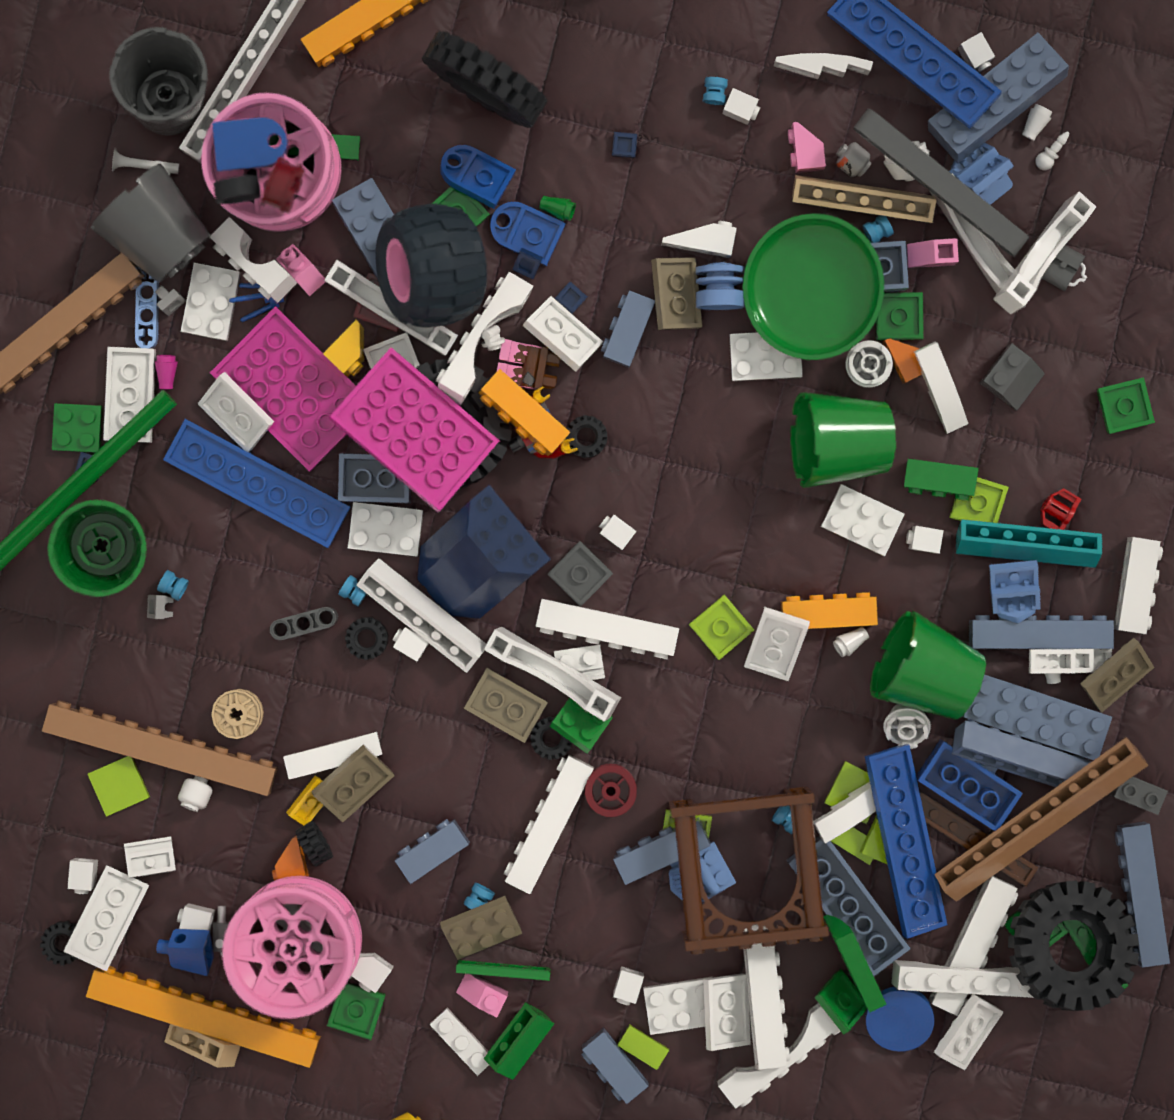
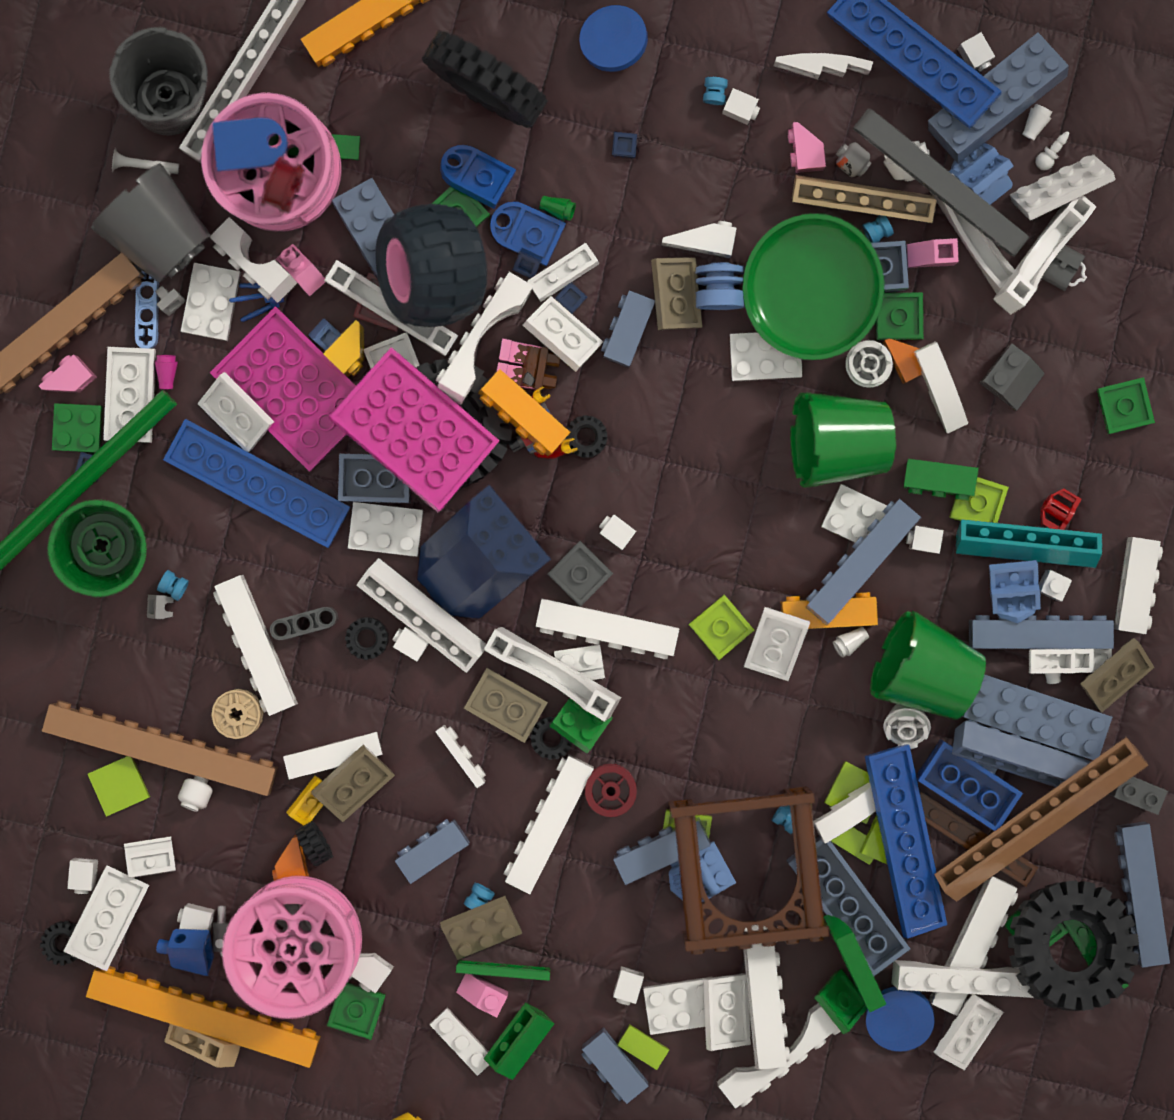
(69, 377): none -> bright pink slope
(237, 189): black tyre -> none
(255, 645): none -> white brick
(324, 334): none -> medium blue slope
(358, 594): dark azure wheel -> none
(462, 755): none -> white plate
(492, 338): white plate -> none
(563, 272): none -> white plate
(613, 38): none -> blue piece
(862, 563): none -> sand blue brick
(1054, 585): none -> white brick
(1062, 187): none -> white plate

